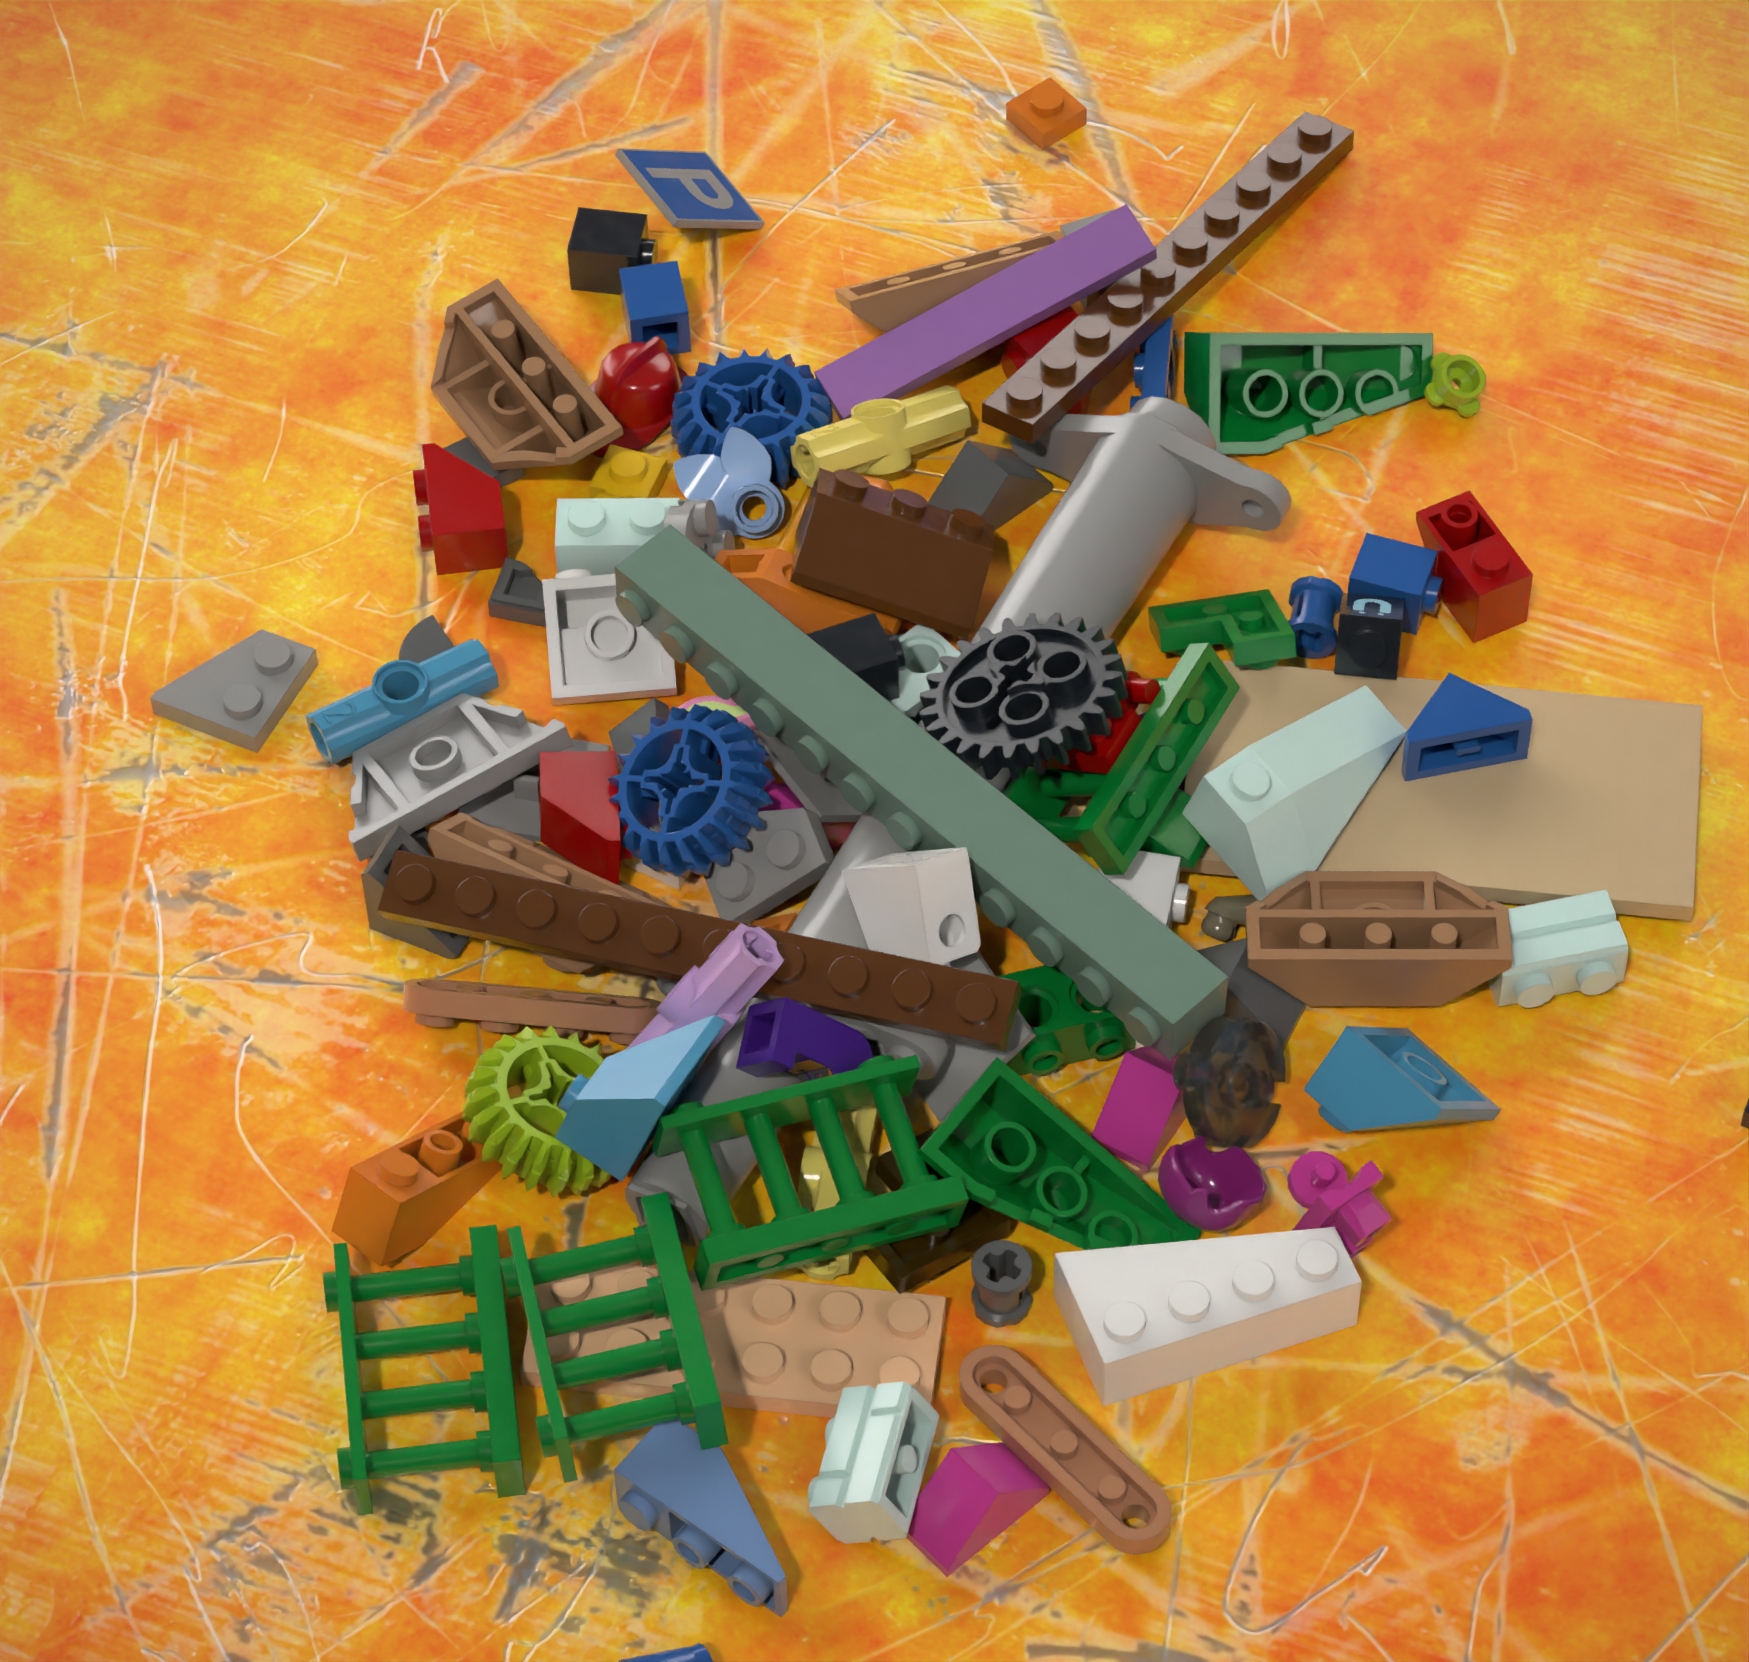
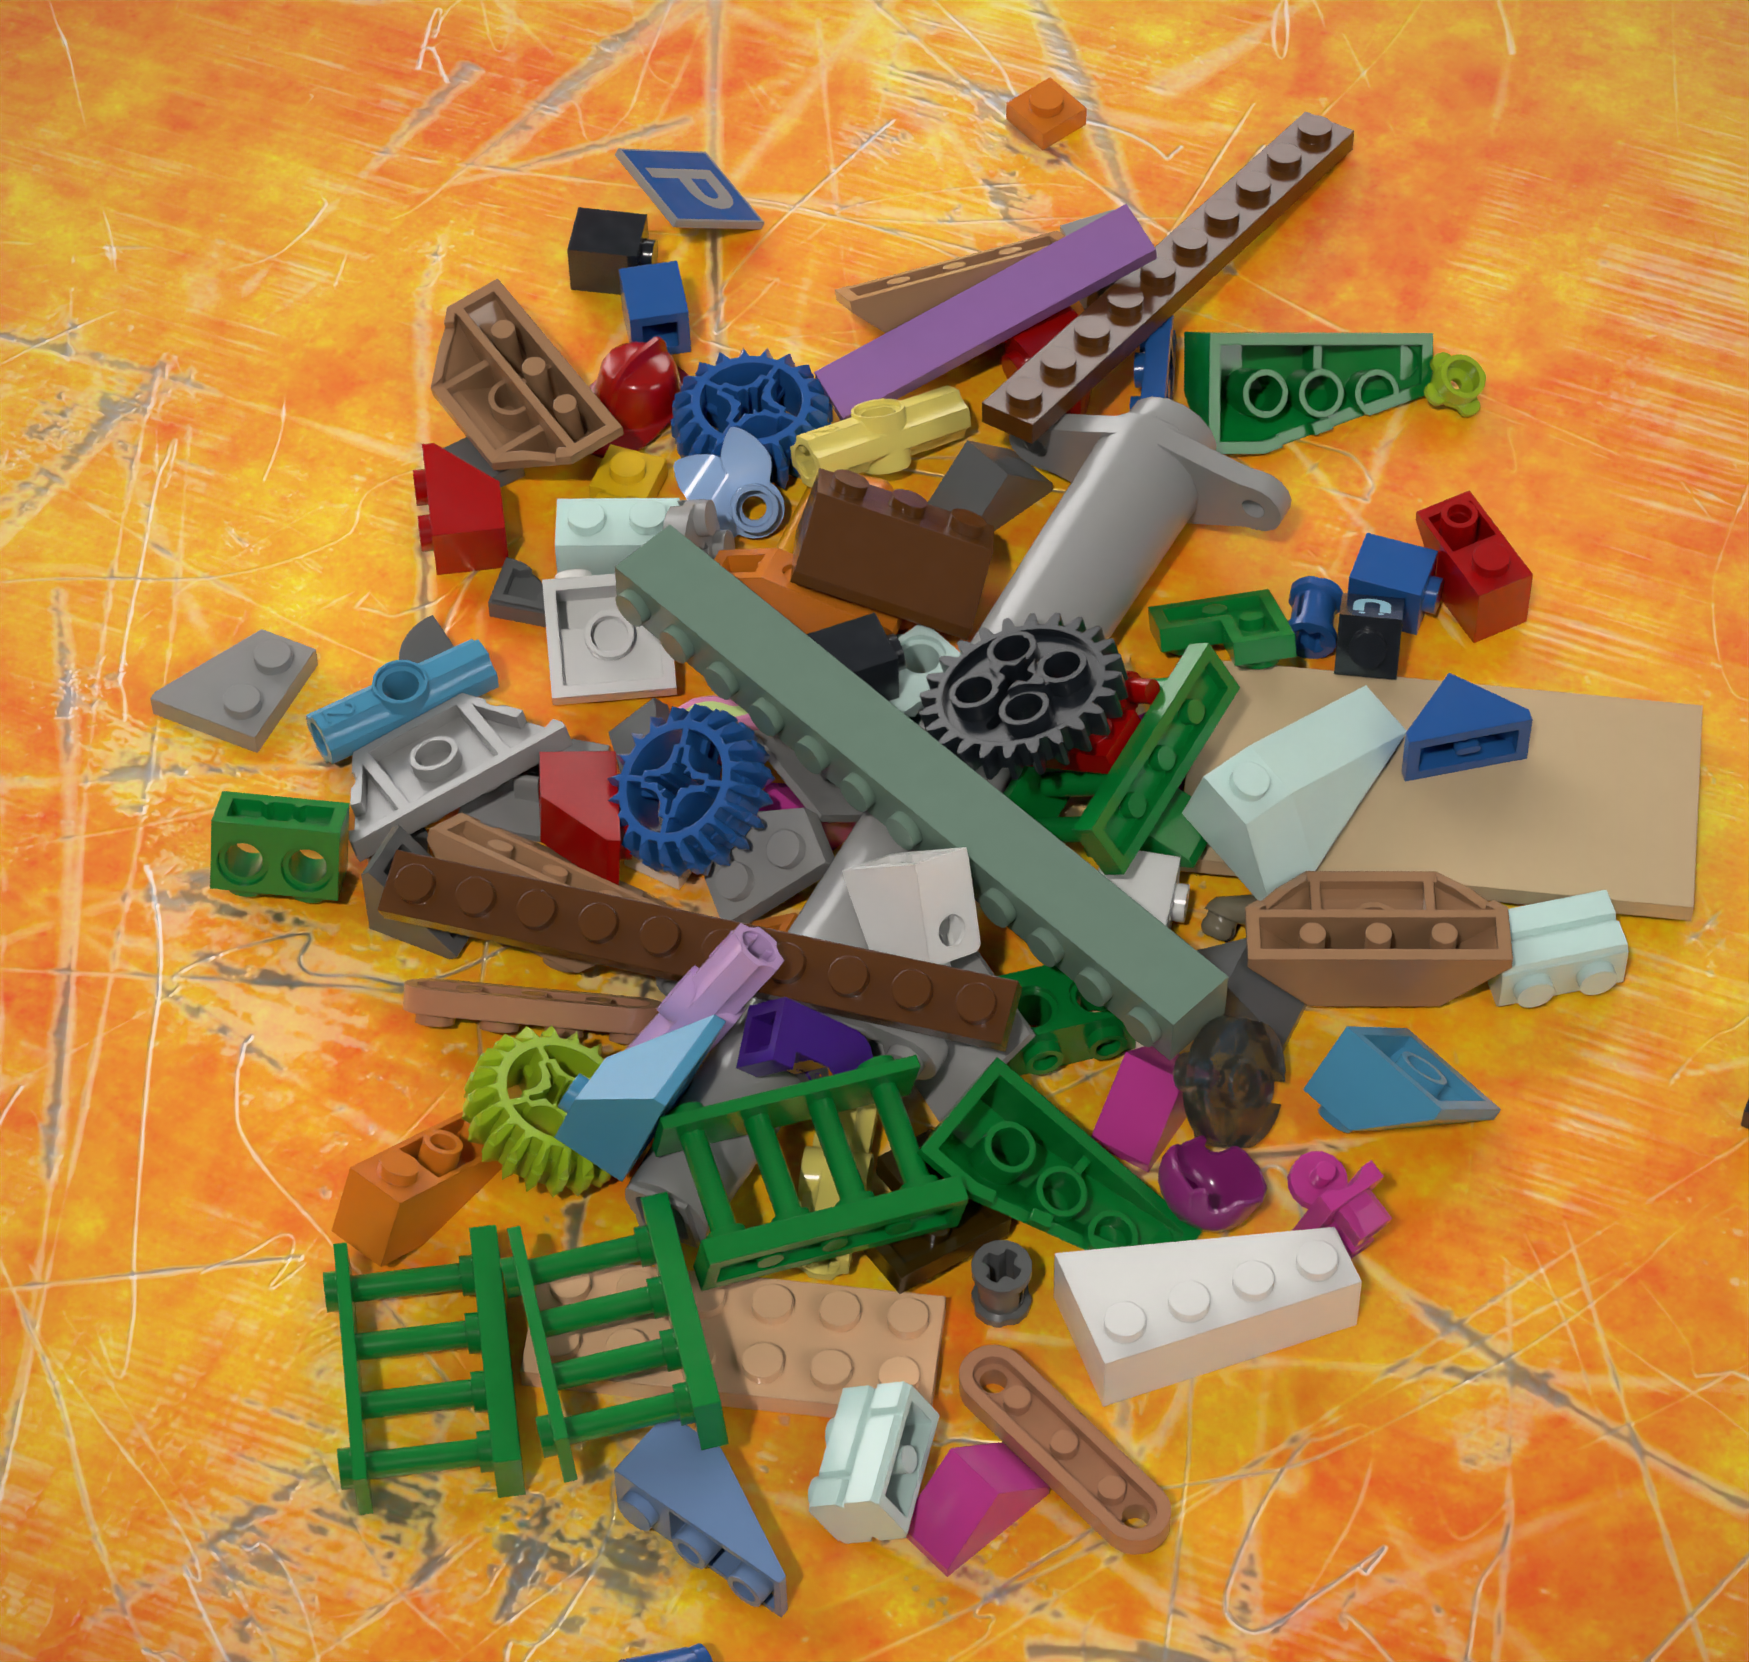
(279, 831): none -> green brick

